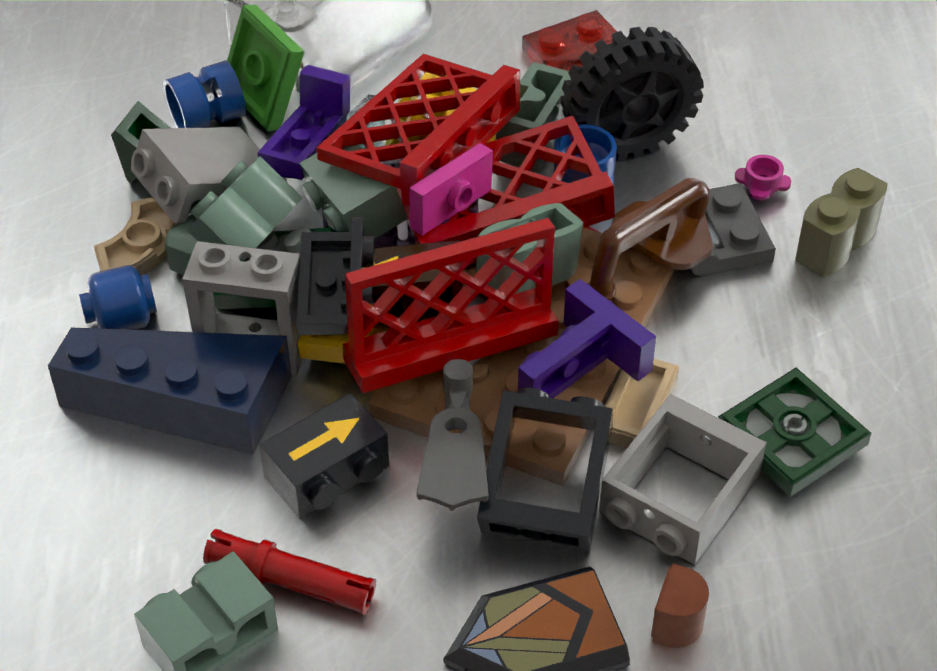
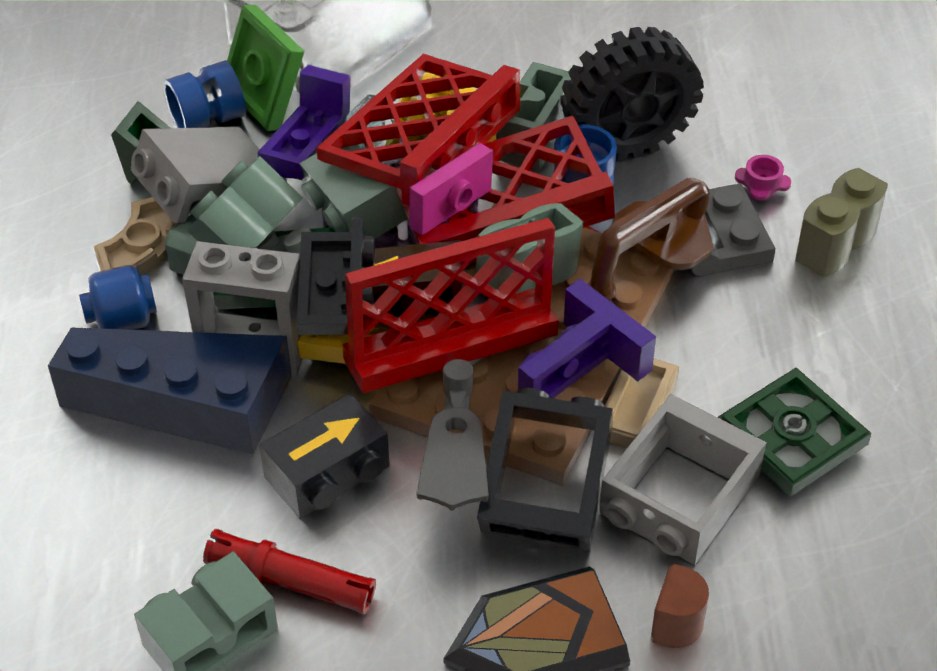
(568, 40): clear red wing -> none

